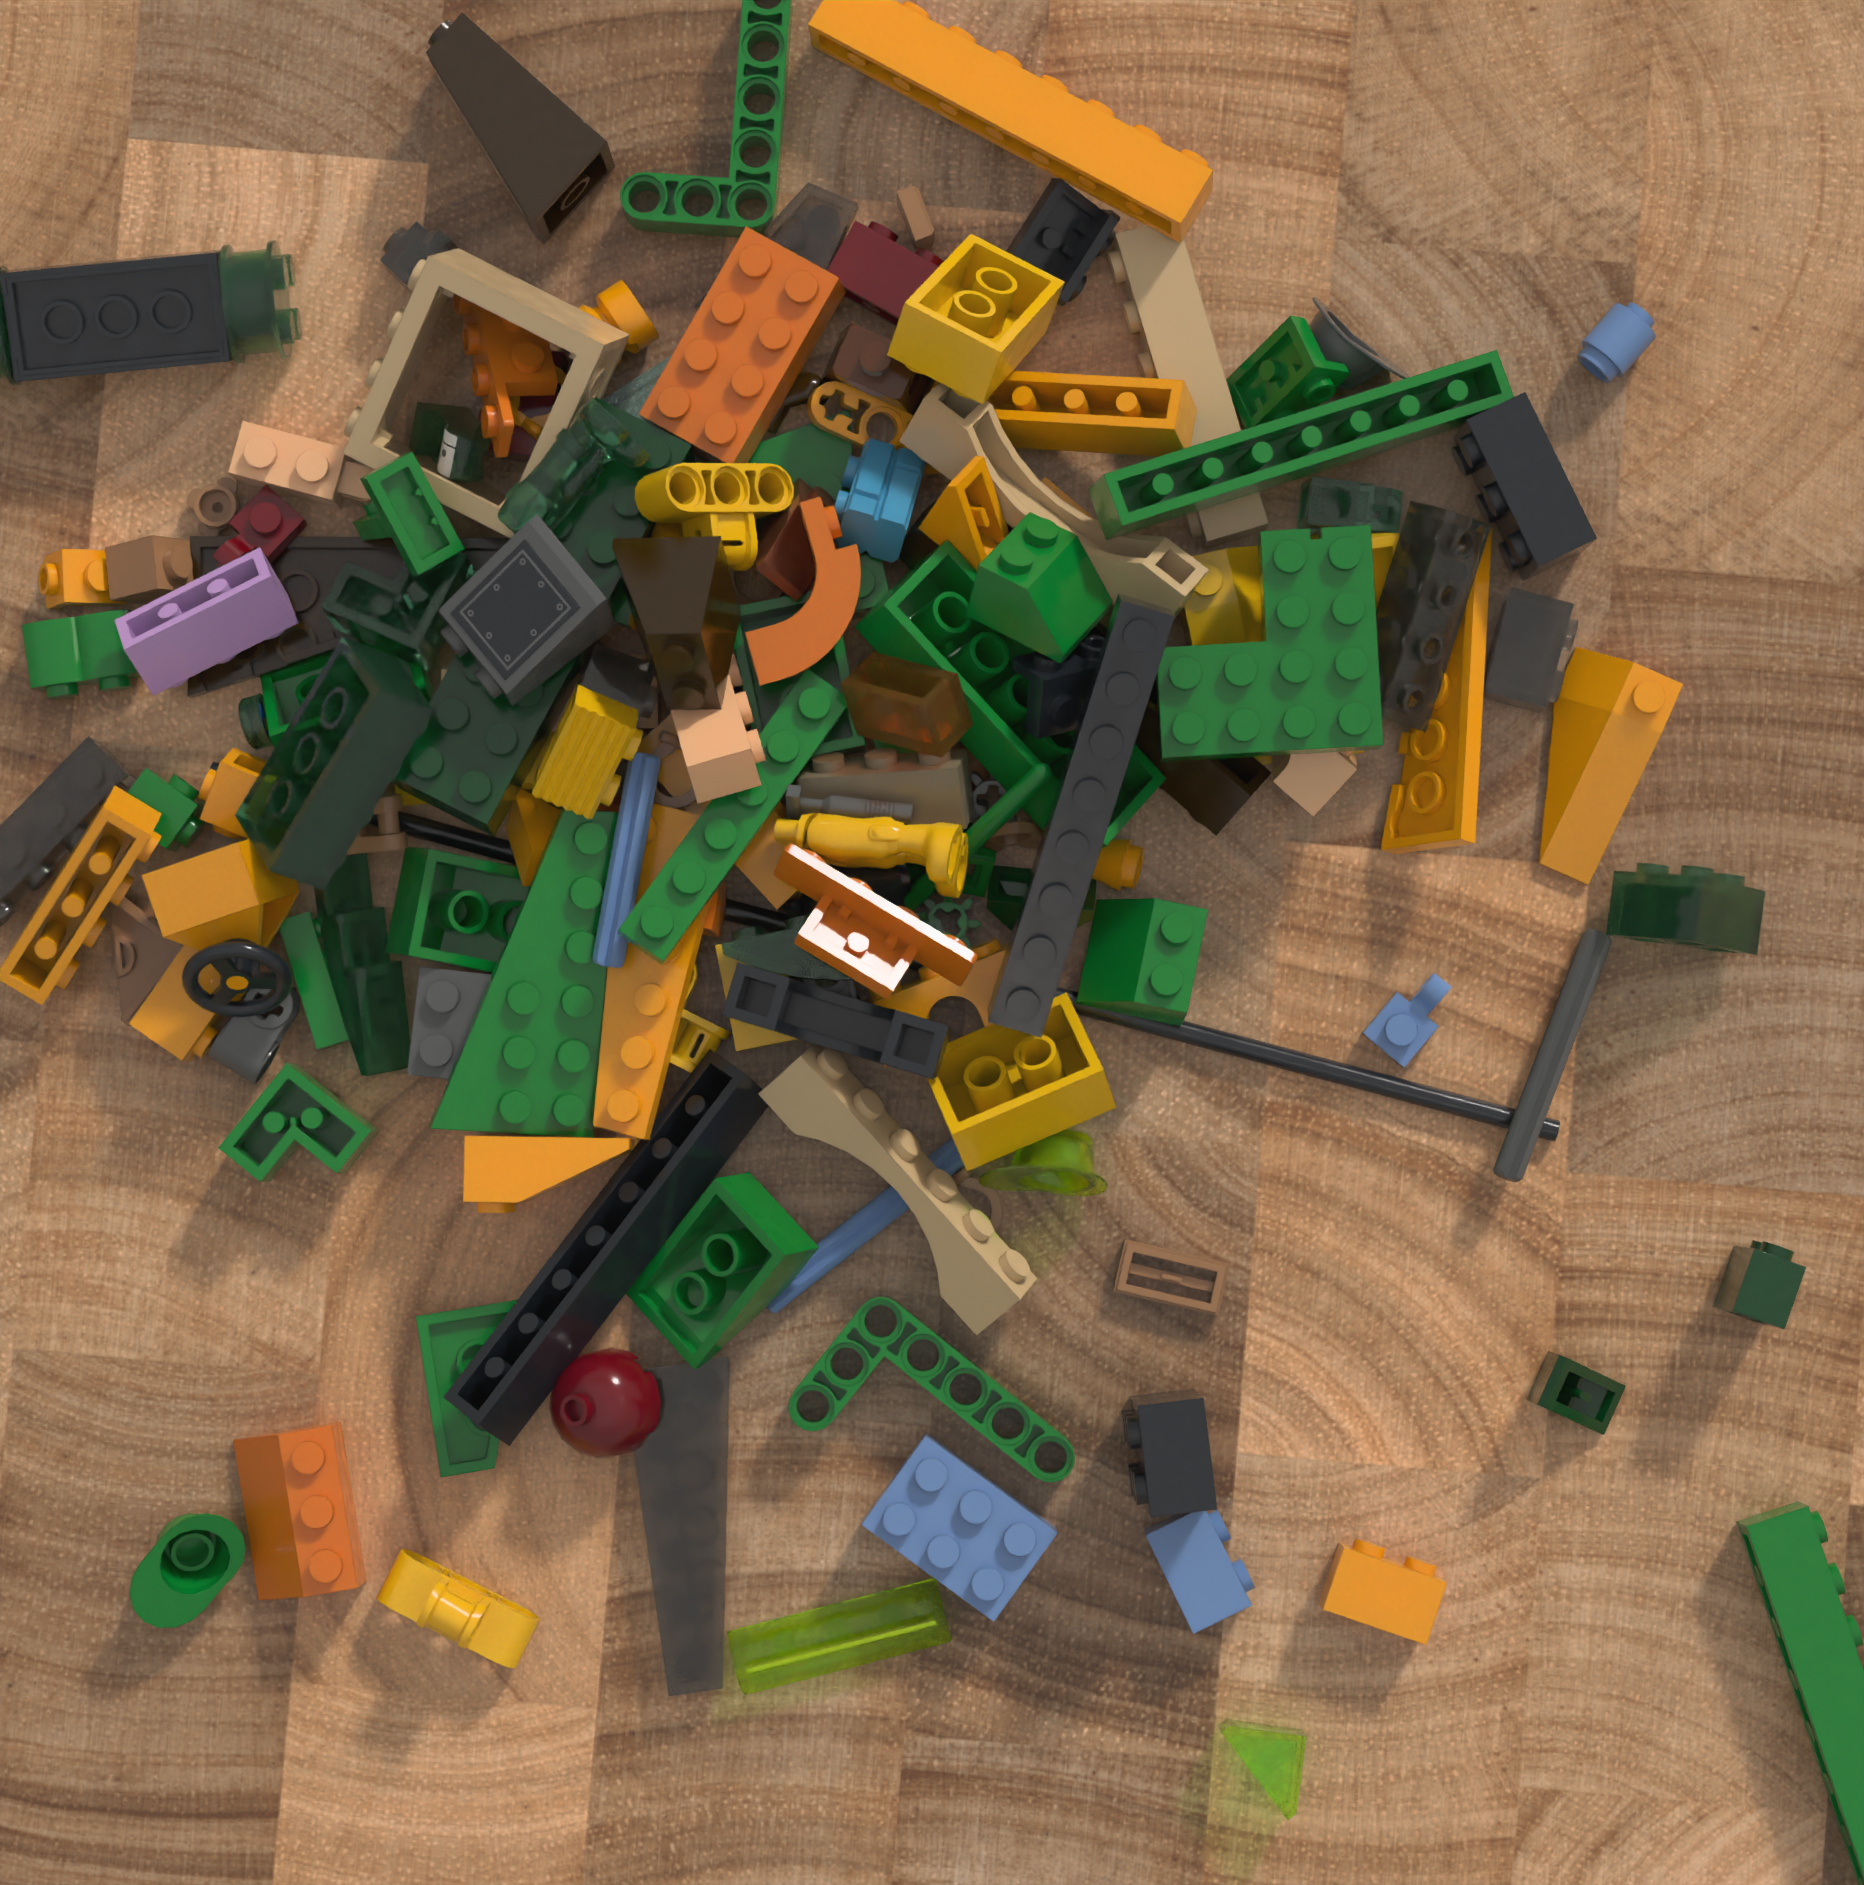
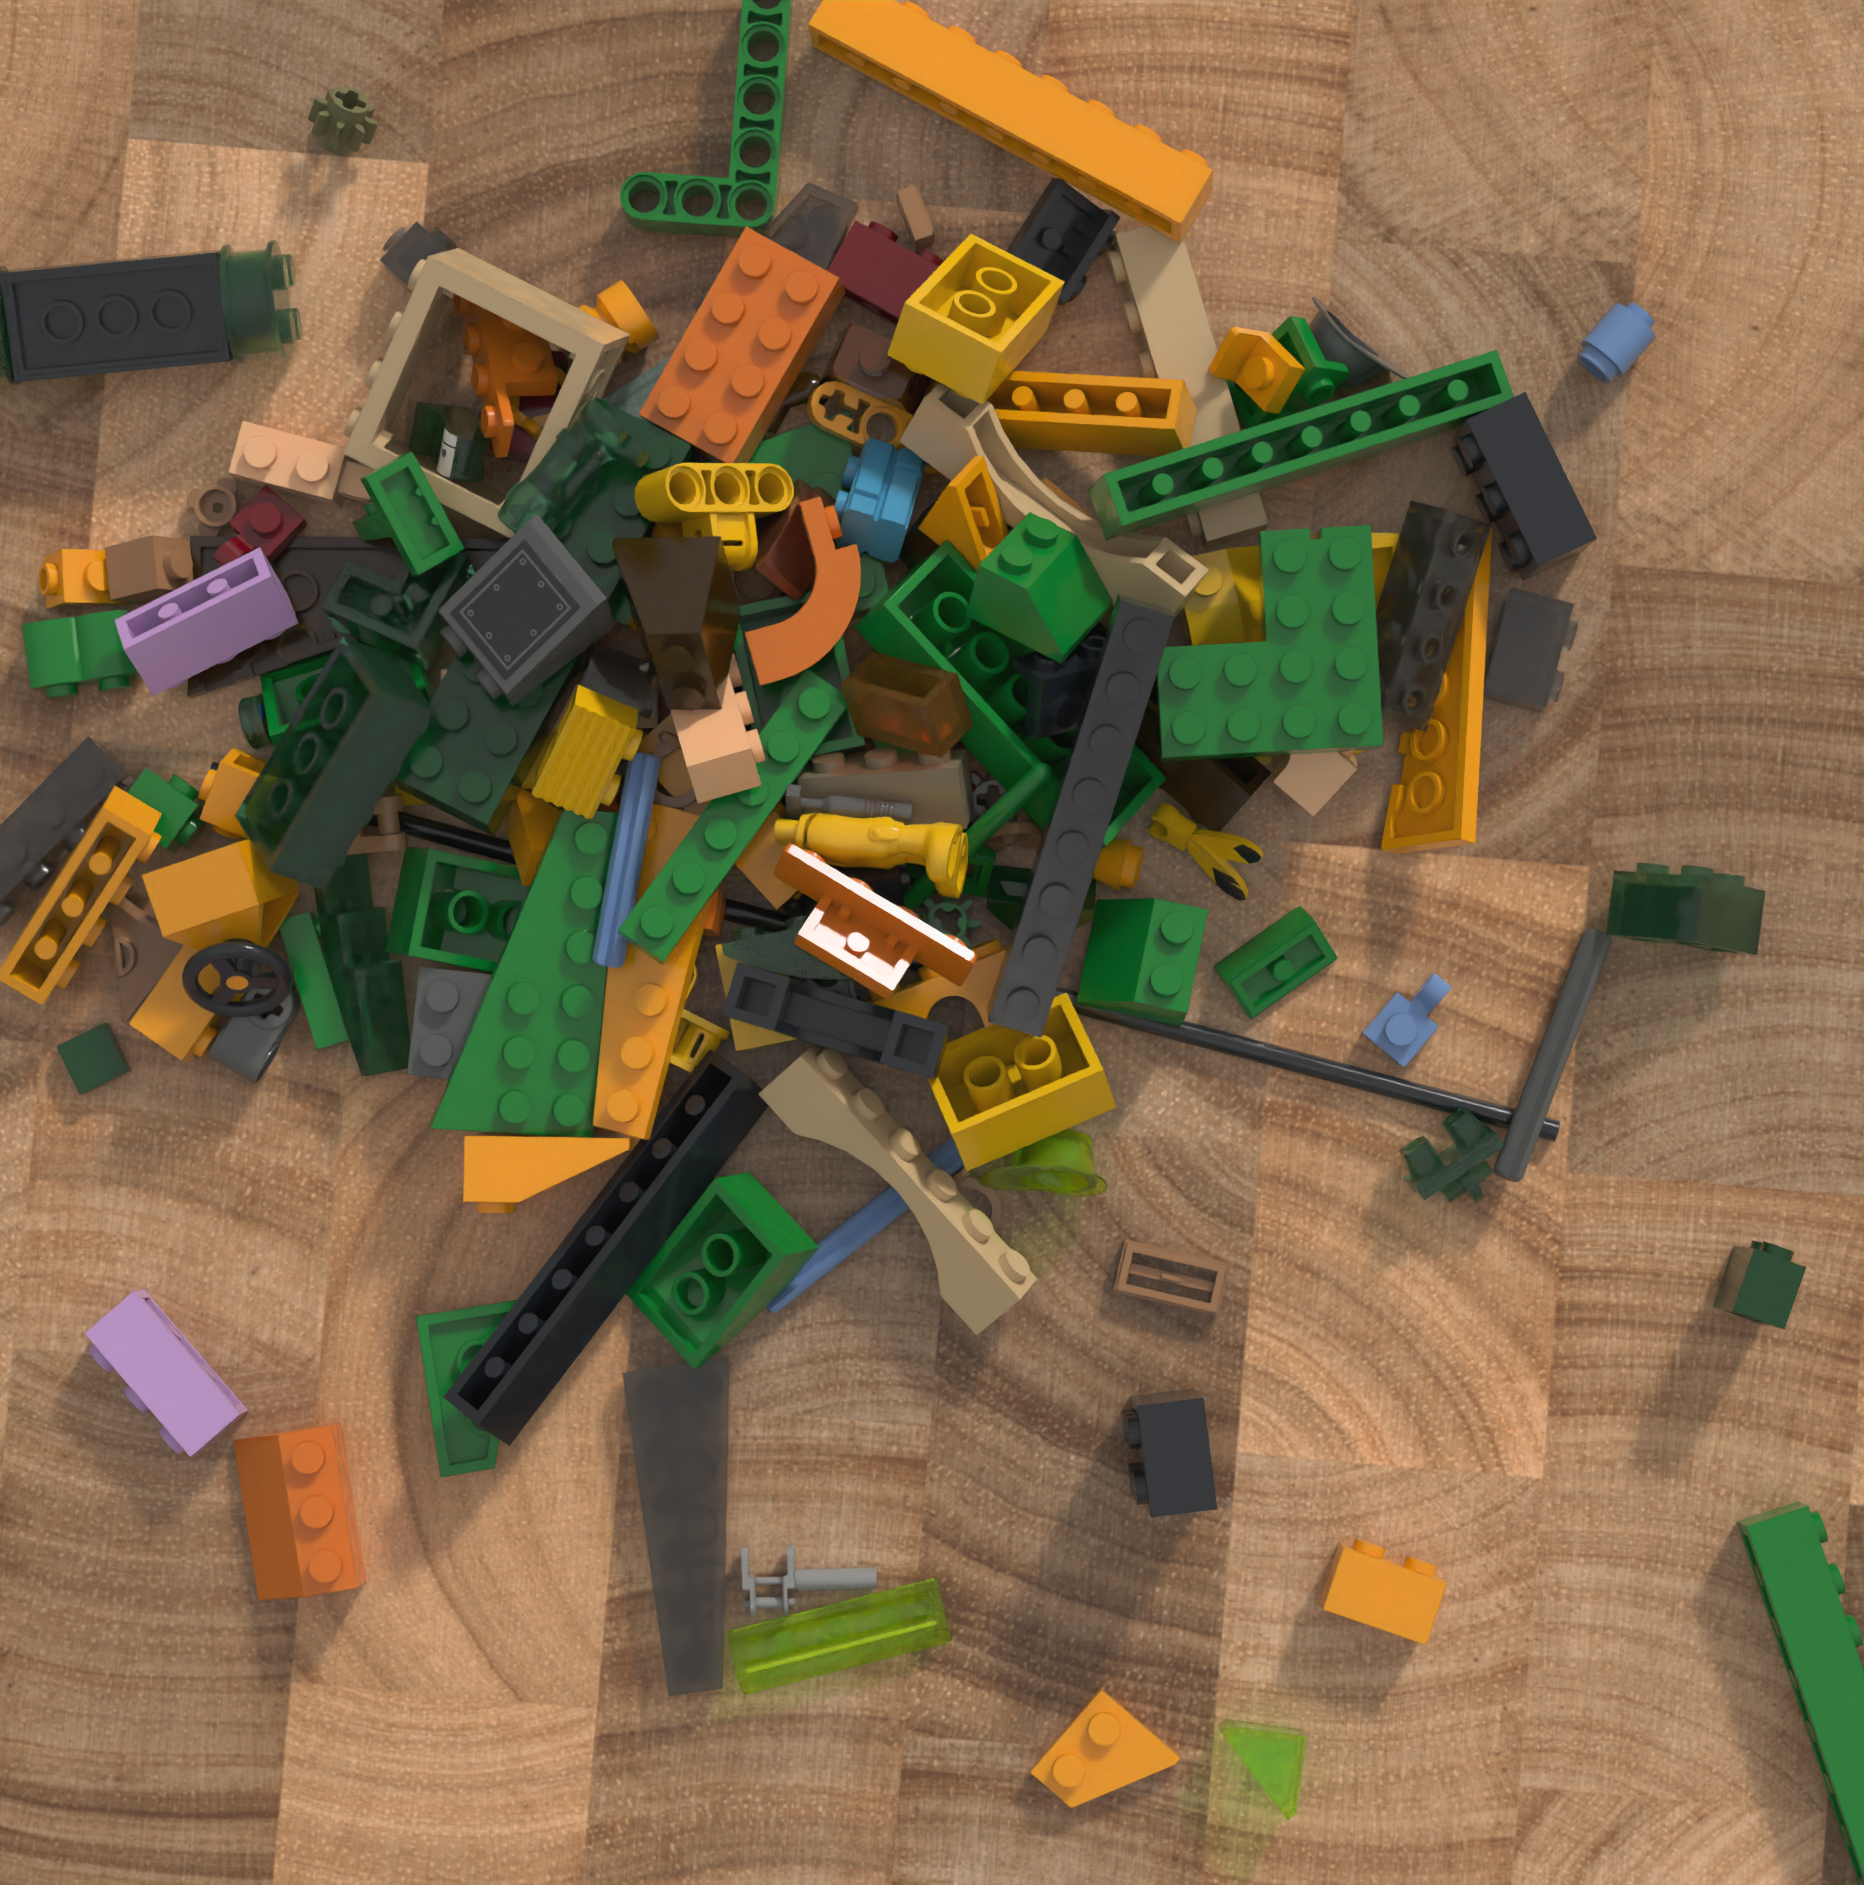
(93, 1058): none -> dark green tile
(164, 1373): none -> lavender brick
(186, 1569): green piece -> none
(292, 1113): green brick -> none
(342, 120): none -> olive gear
(458, 1608): yellow beam -> none
(525, 131): dark brown slope -> none
(605, 1403): dark red cylinder -> none
(802, 1580): none -> light grey piece
(935, 1380): green beam -> none
(959, 1526): medium blue brick -> none
(1101, 1753): none -> light orange wing
(1199, 1567): medium blue brick -> none
(1207, 847): none -> yellow piece
(1258, 367): none -> light orange bracket
(1275, 962): none -> green slope
(1348, 503): clear green leg -> none
(1460, 1161): none -> clear green hips
(1576, 1392): dark green slope -> none
(1596, 755): light orange wedge -> none

